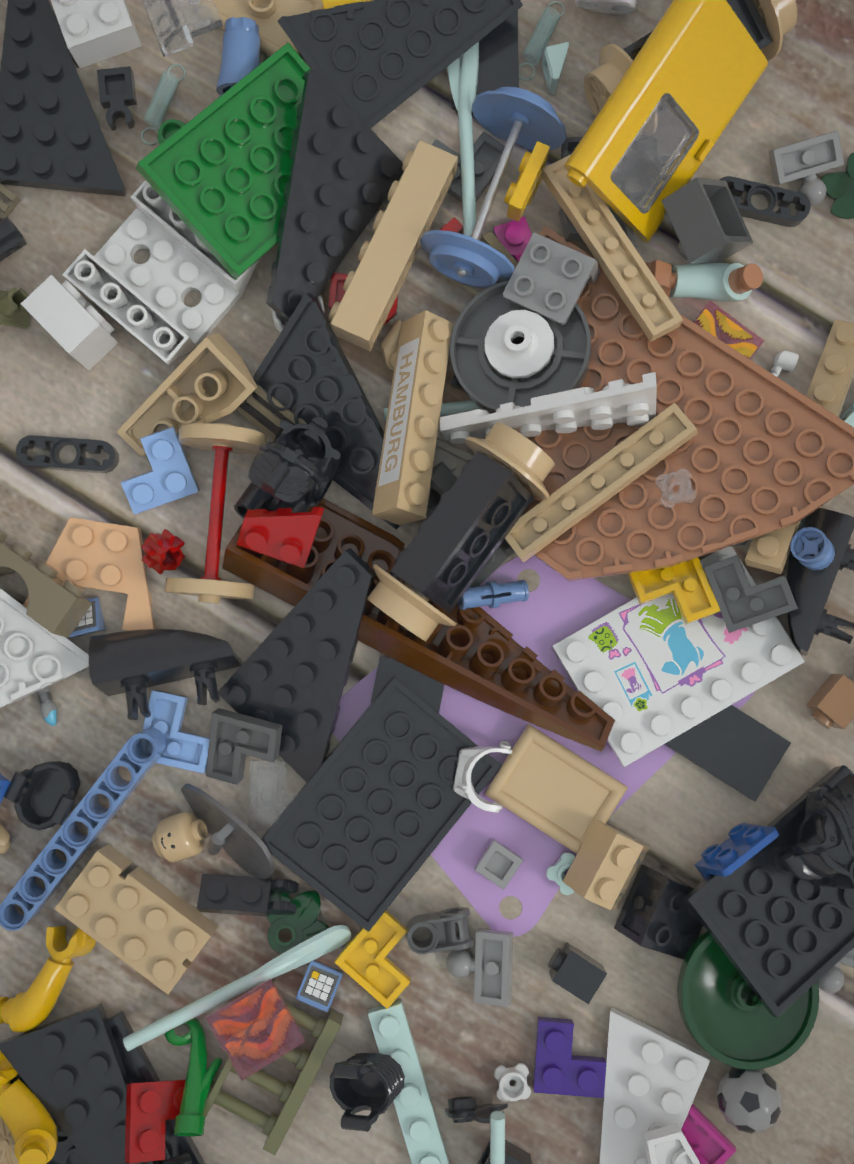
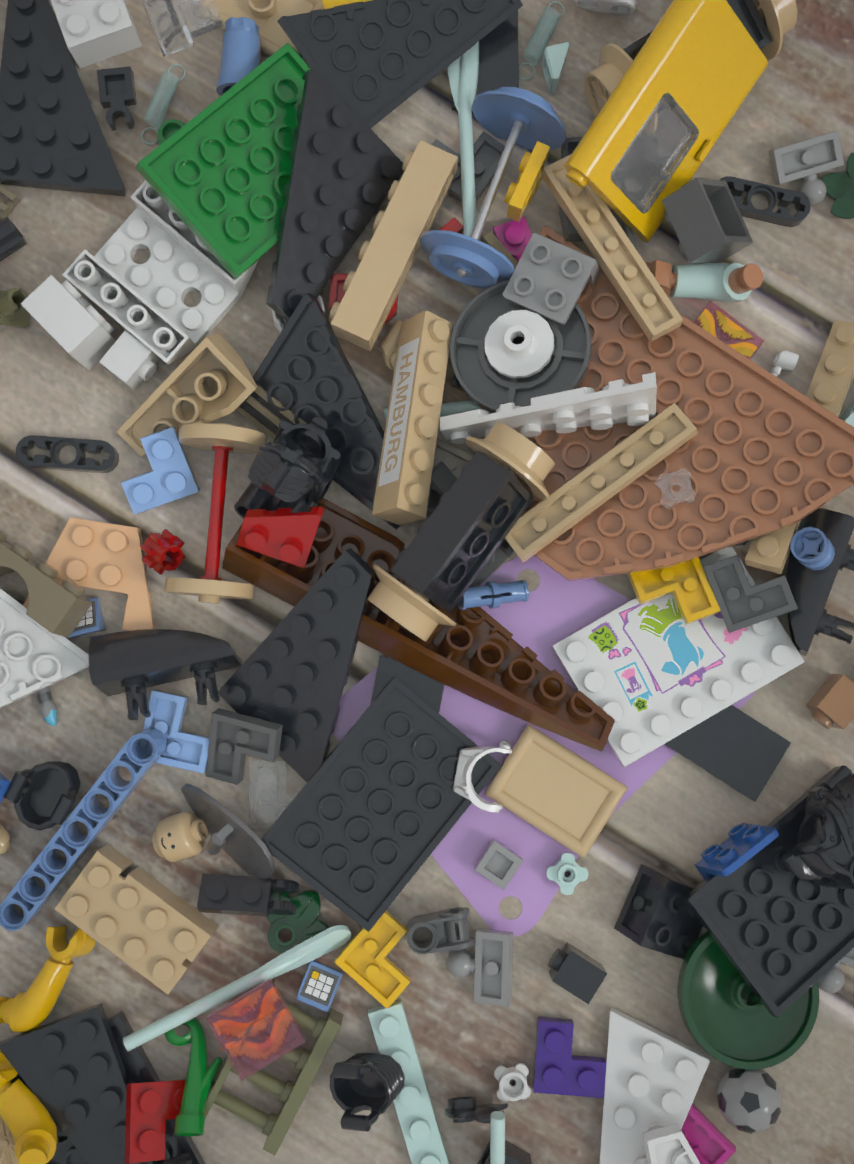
(130, 360): none -> white brick
(605, 865): tan slope -> none

